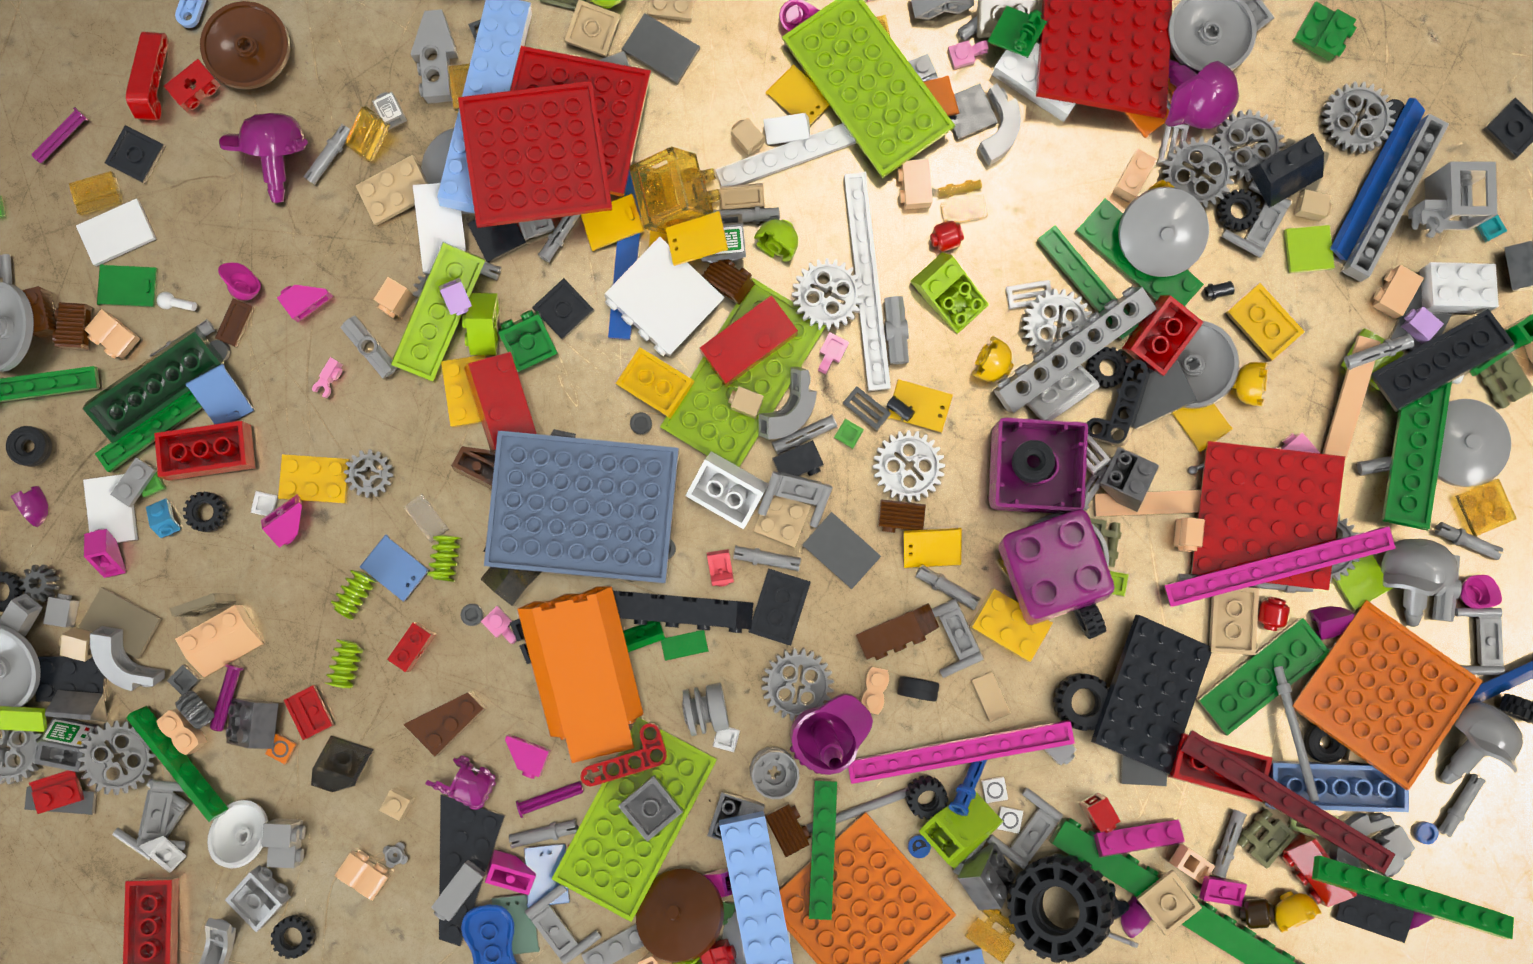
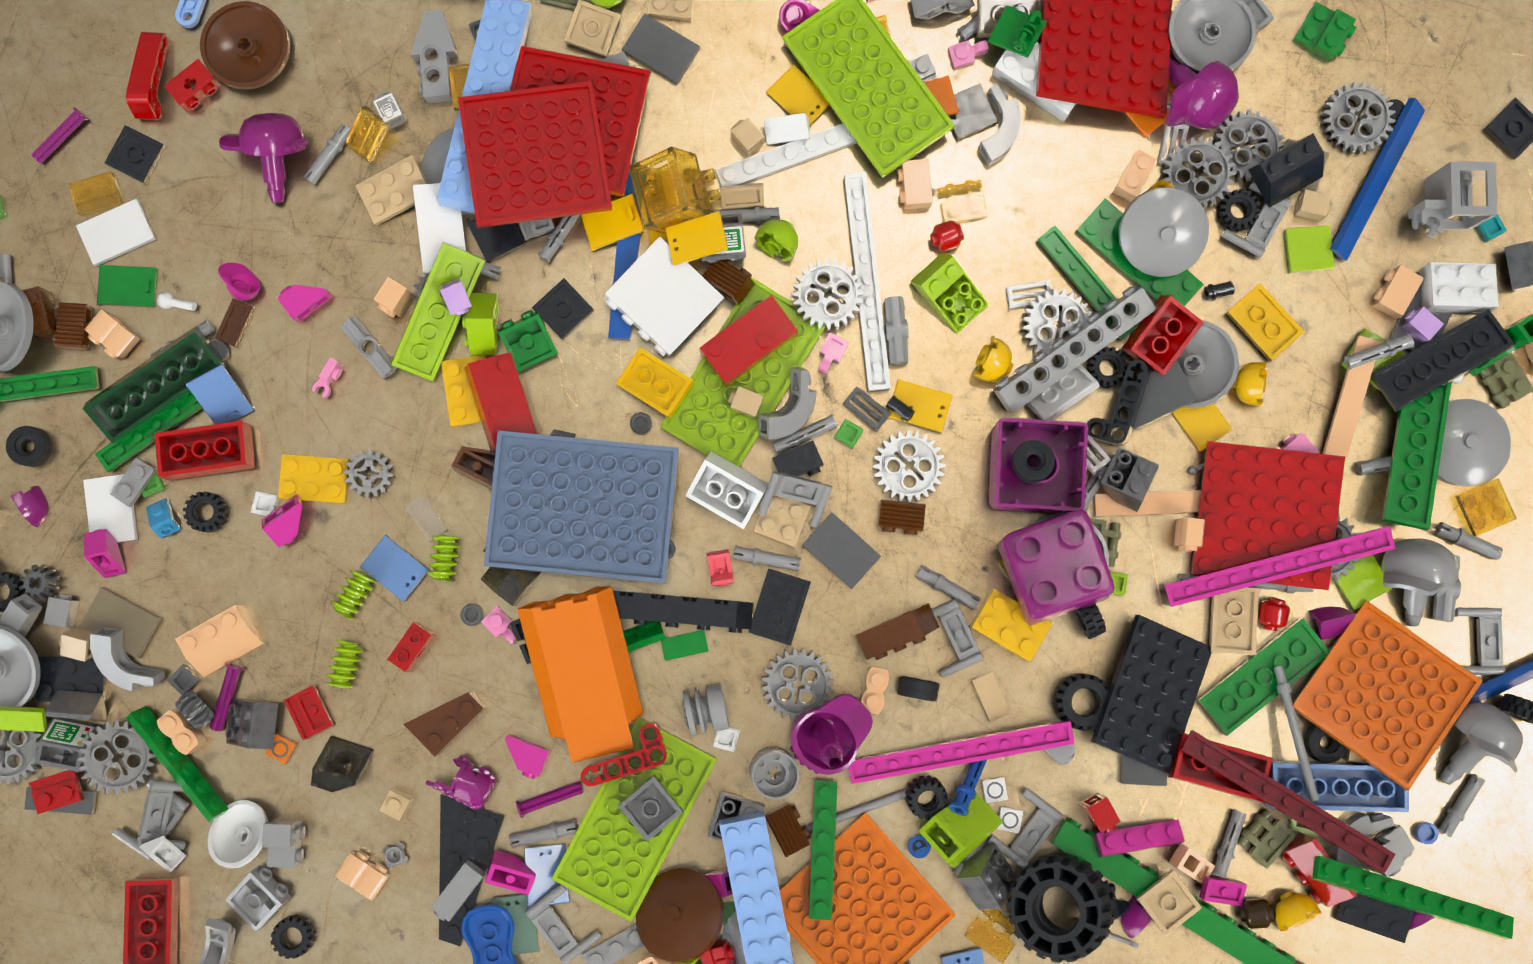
(203, 605): dark tan tile -> none
(932, 547): yellow container -> none
(1395, 198): light grey brick -> none
(1480, 592): dark pink cap -> none

